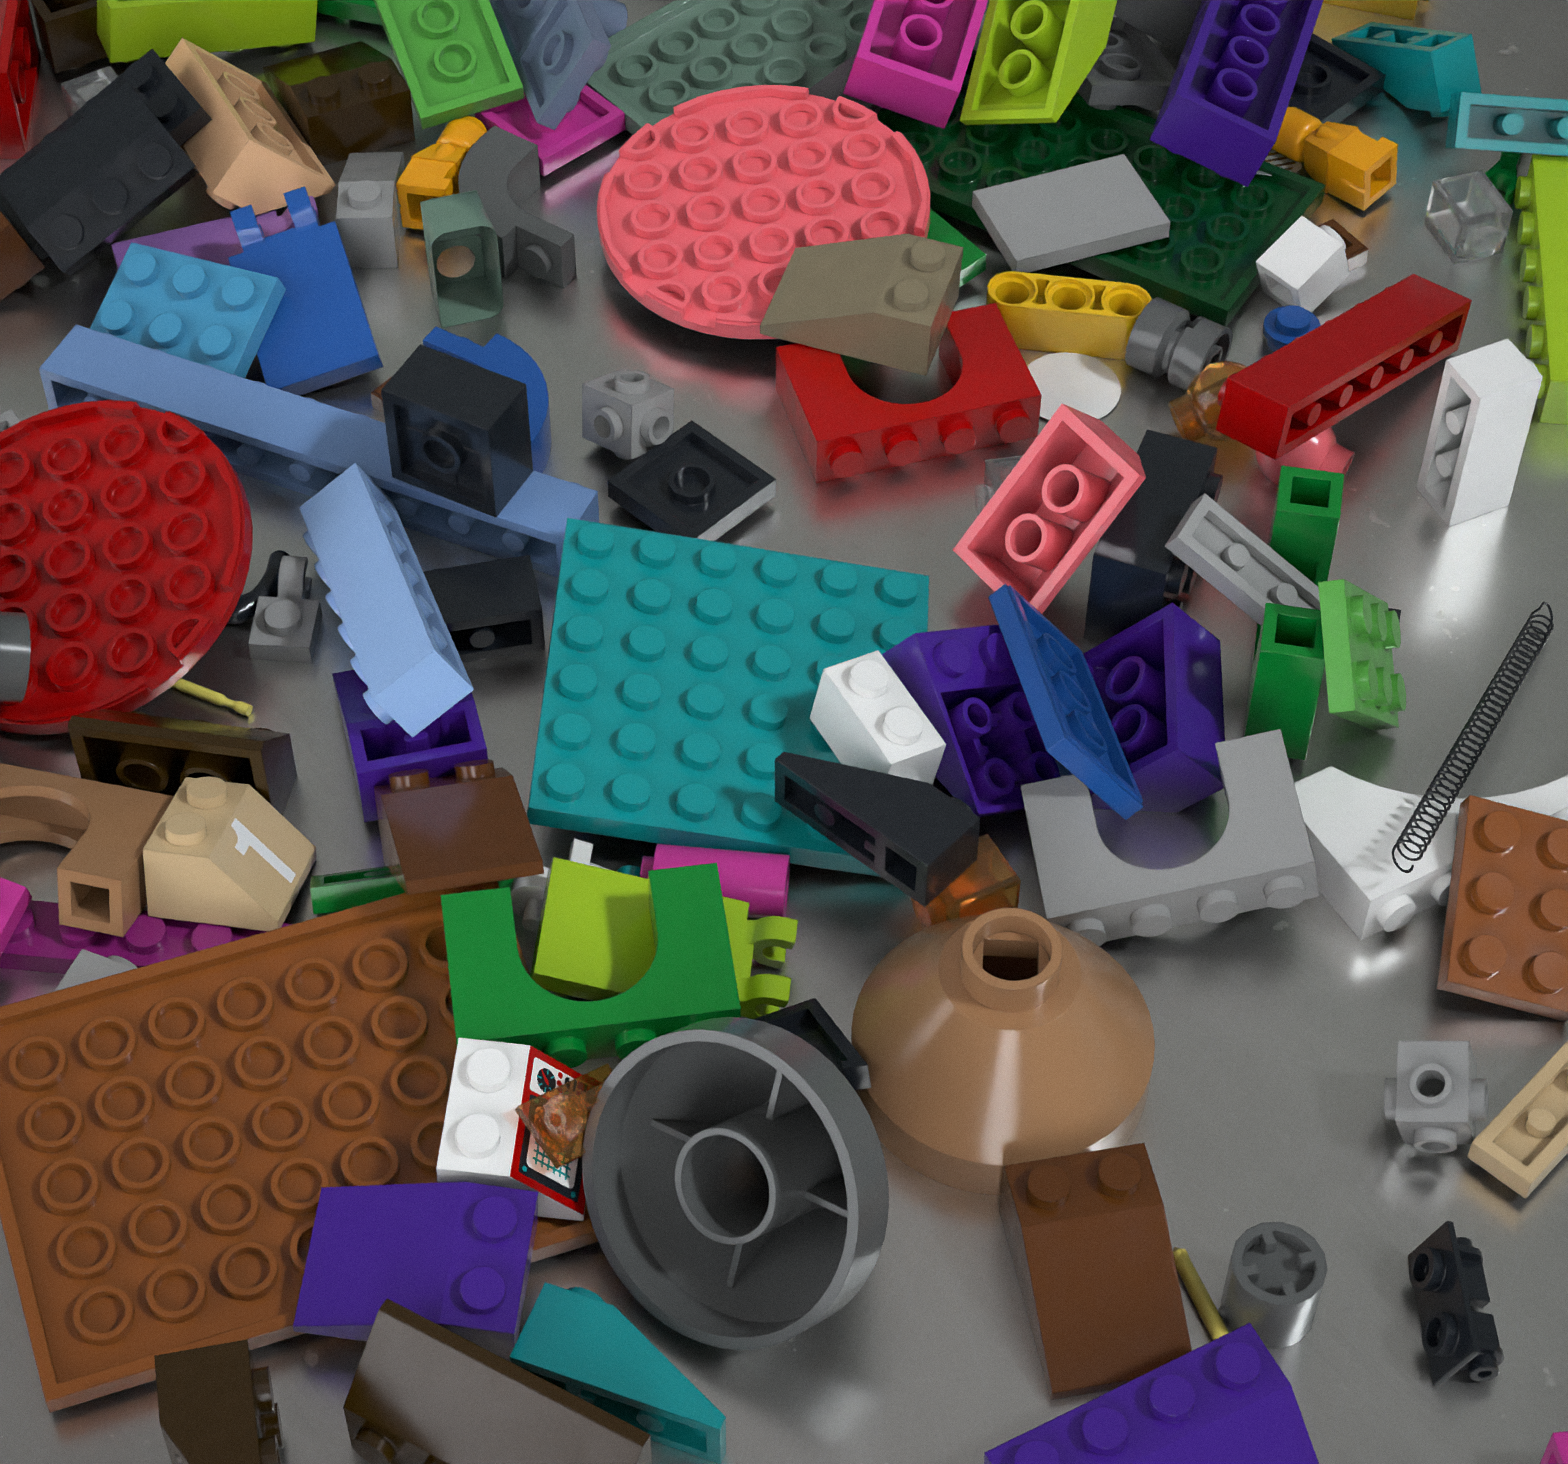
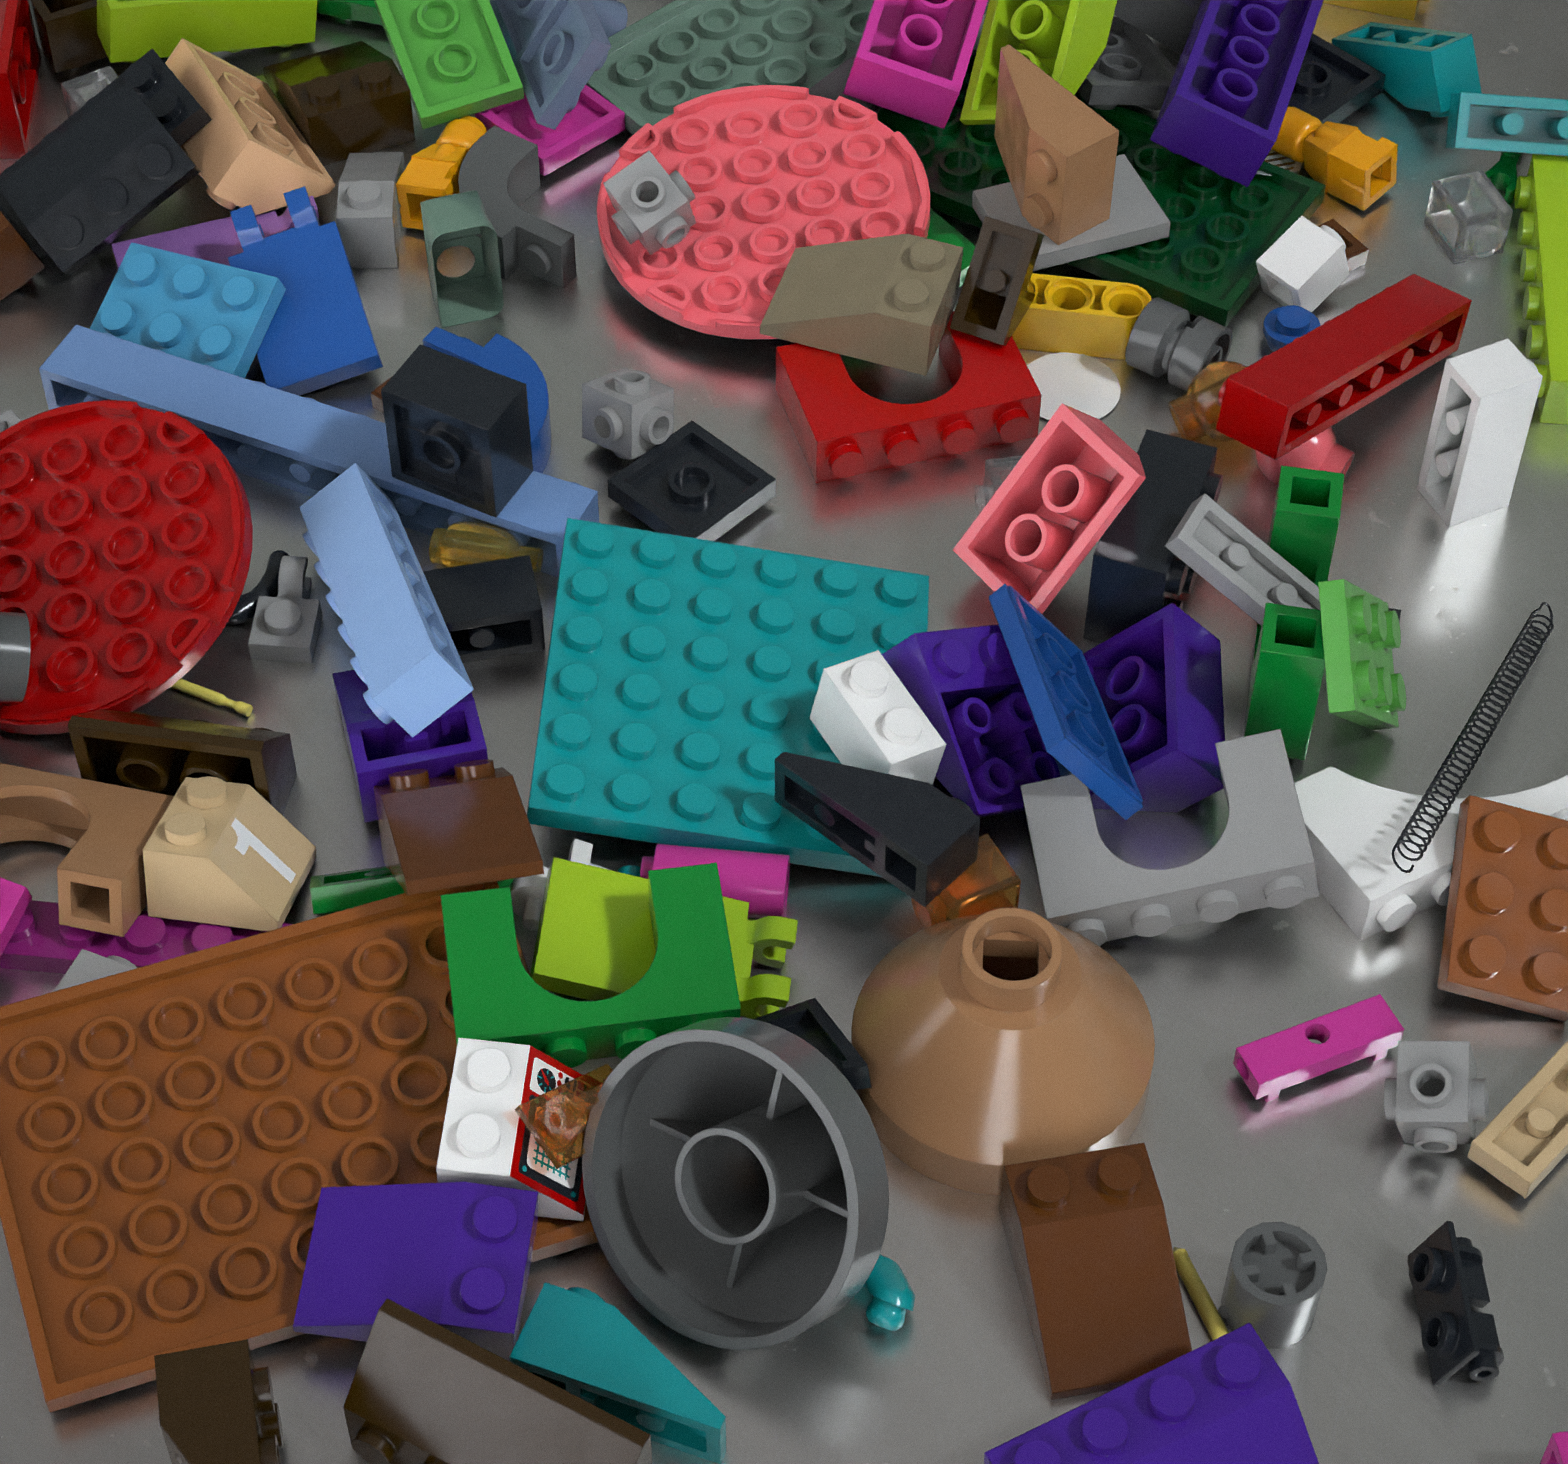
(477, 543): none -> clear yellow plant
(651, 204): none -> light grey brick
(891, 1295): none -> teal arm
(997, 282): none -> dark brown slope
(1053, 150): none -> medium nougat slope
(1345, 1036): none -> dark pink piece

